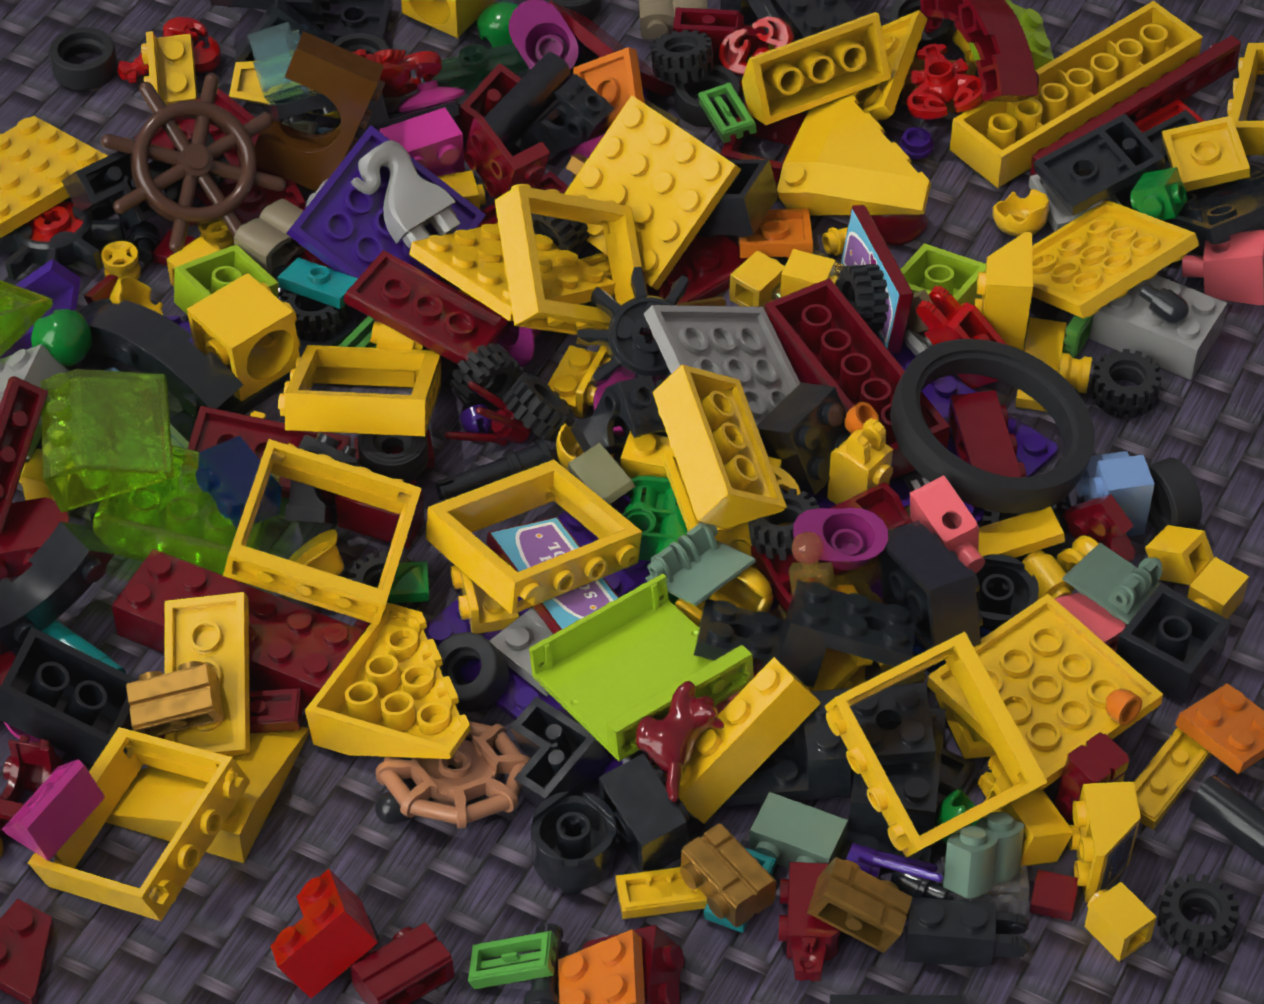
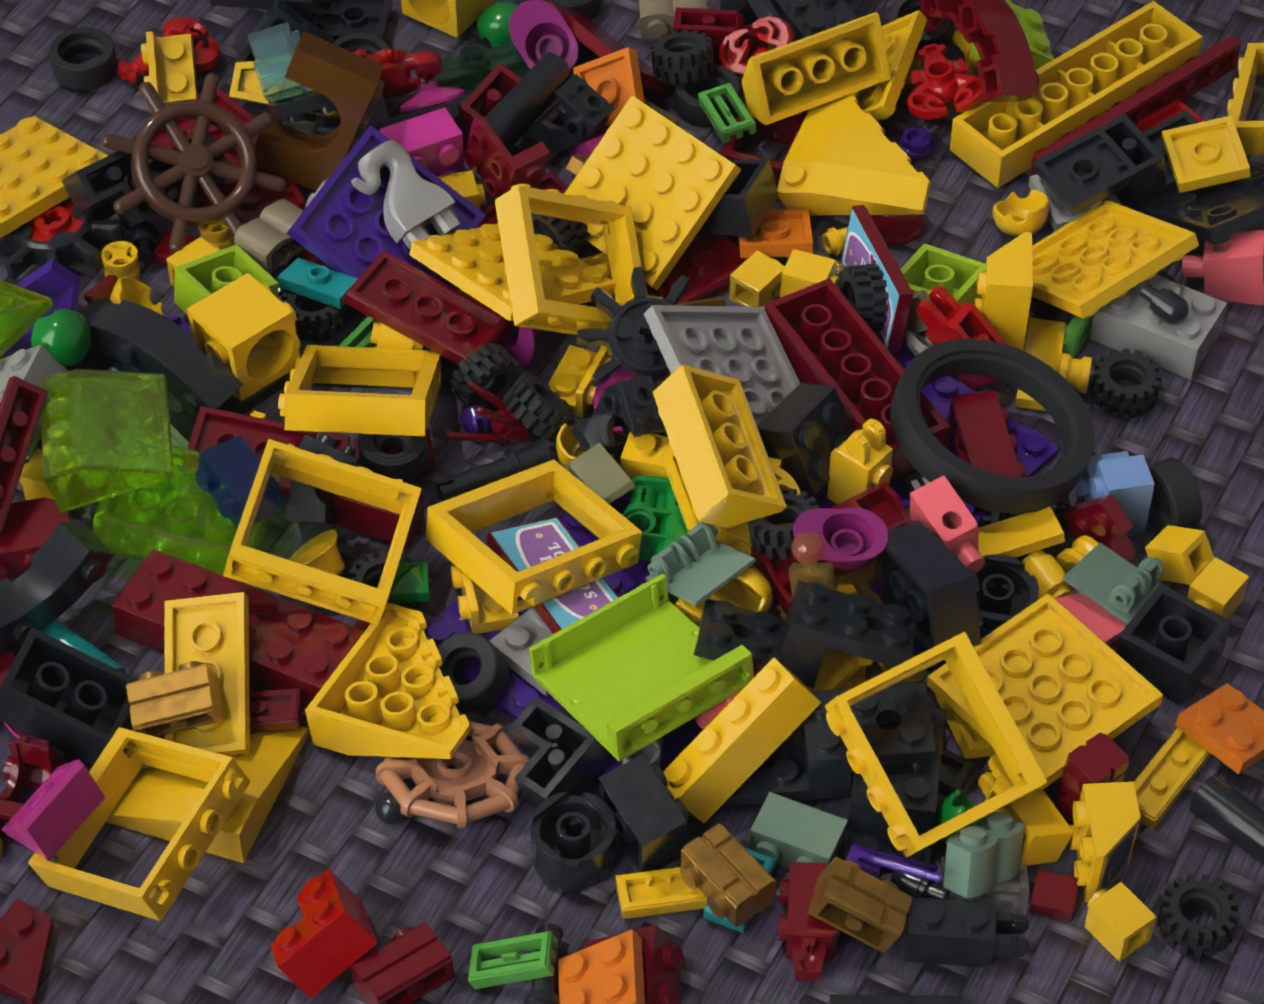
(673, 739): dark red animal -> none
(859, 415): orange hinge -> none
(1123, 706): orange hinge -> none
(1159, 194): green brick -> none

